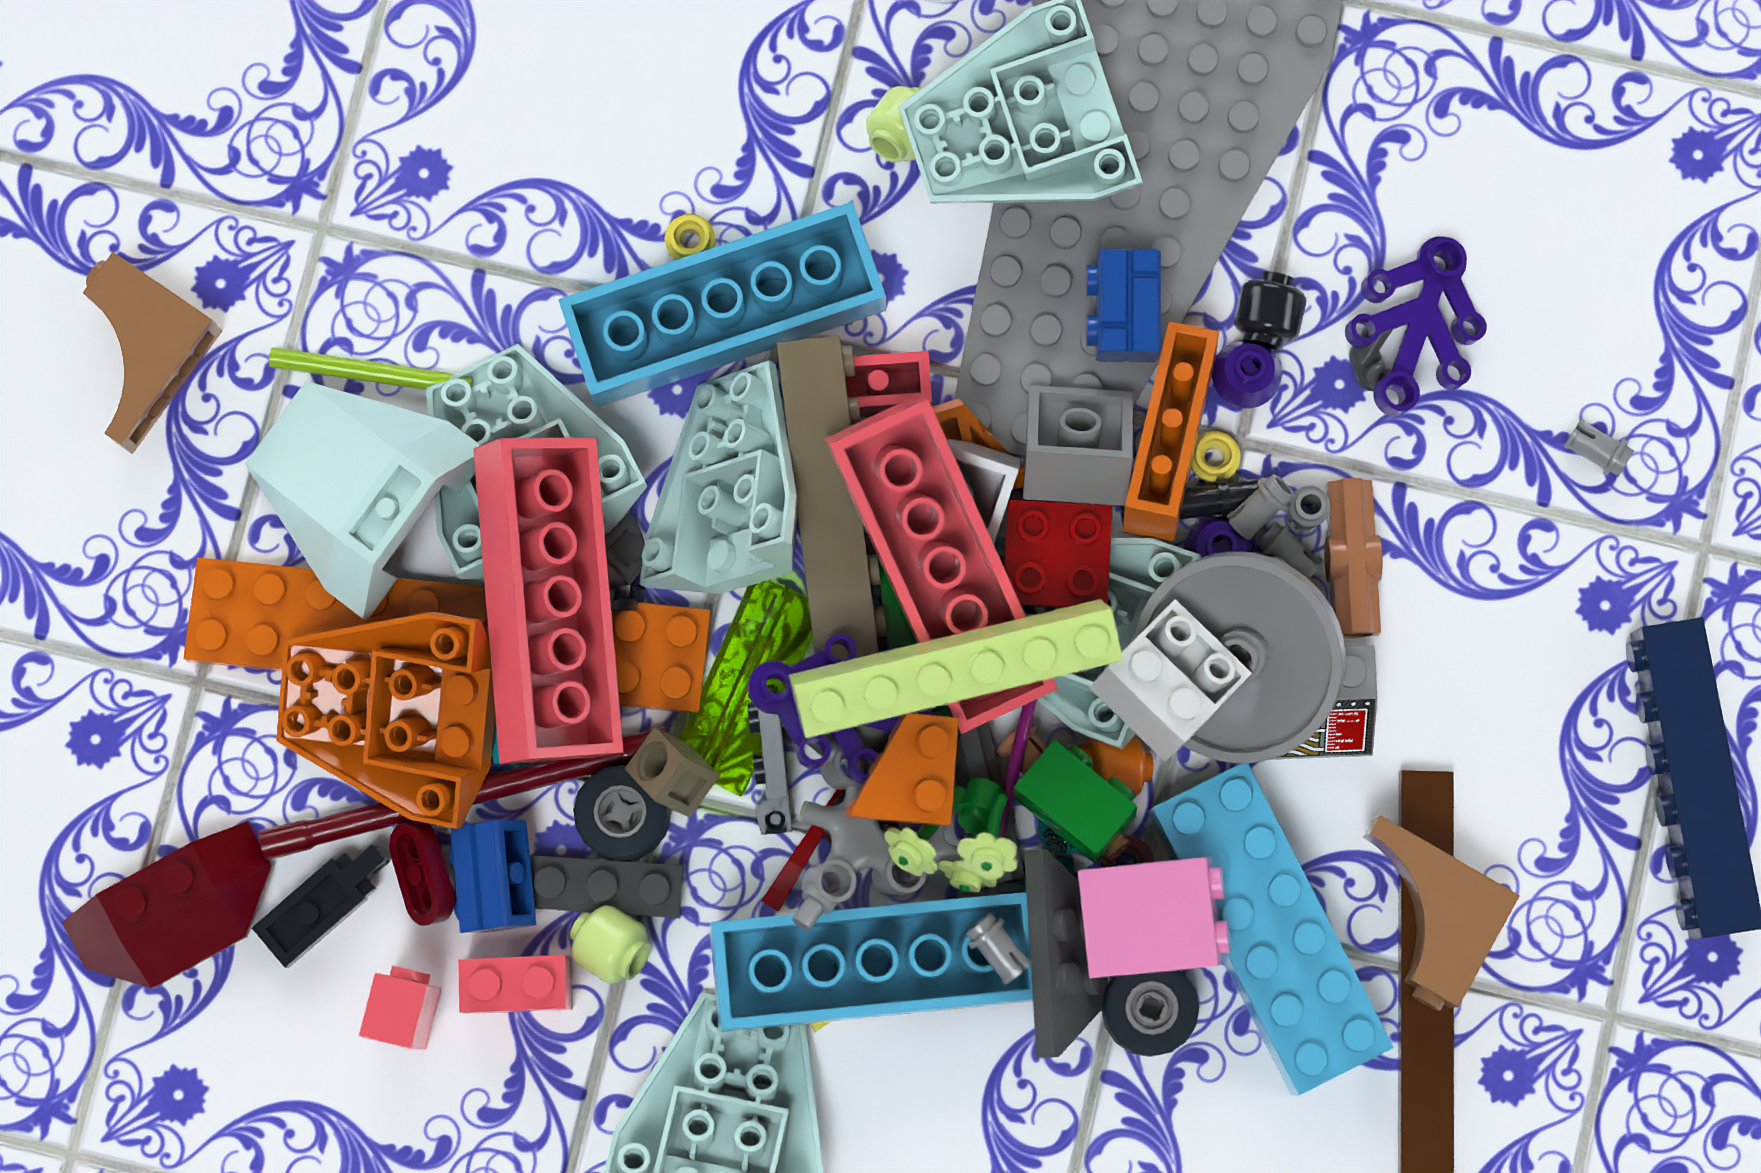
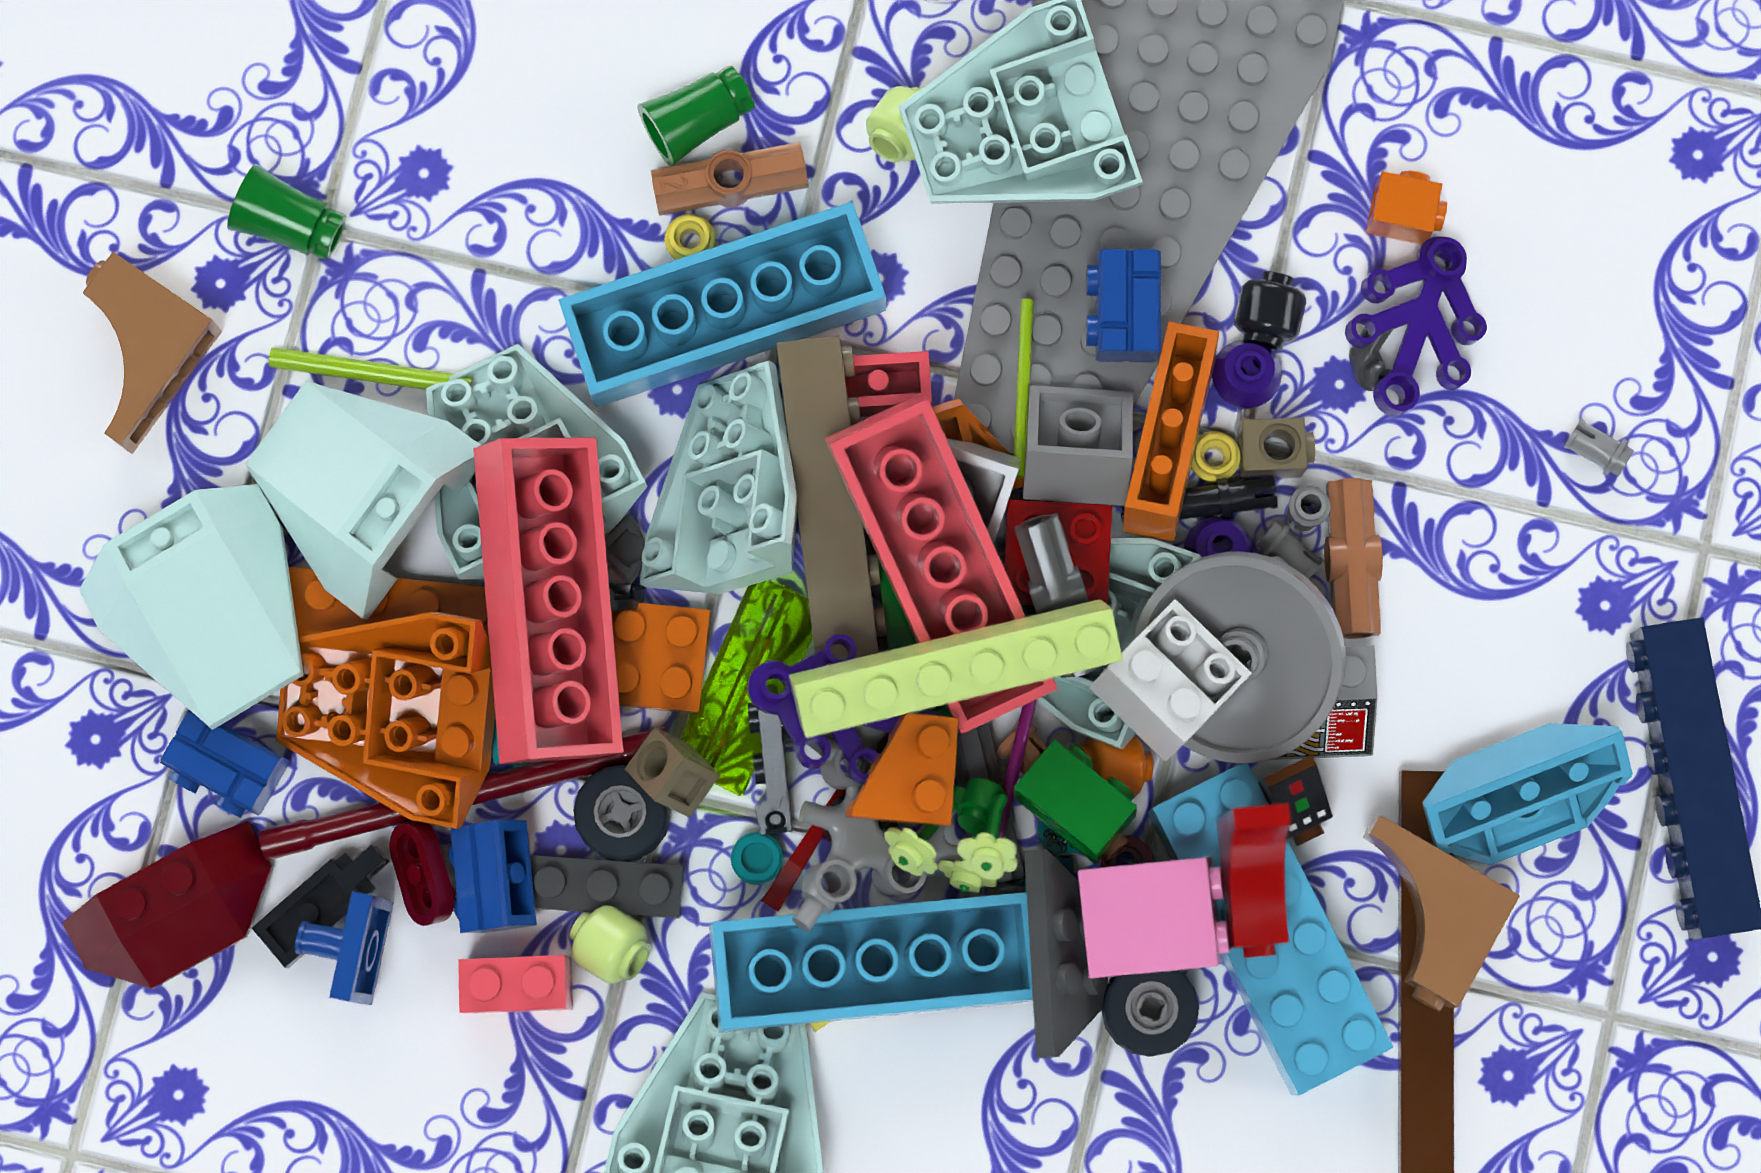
(202, 600): none -> light aqua wedge
(225, 764): none -> blue brick
(285, 215): none -> green plant
(355, 947): none -> blue tile
(400, 1008): coral brick -> none
(695, 113): none -> green plant
(757, 858): none -> teal tile
(763, 173): none -> nougat piece
(997, 947): light grey pin -> none
(1023, 381): none -> lime axle
(1052, 575): none -> dark grey piece
(1254, 876): none -> red arch
(1258, 464): none -> dark tan brick
(1261, 506): light grey pin -> none
(1304, 791): none -> slope
(1406, 207): none -> orange brick
(1526, 790): none -> medium azure wedge

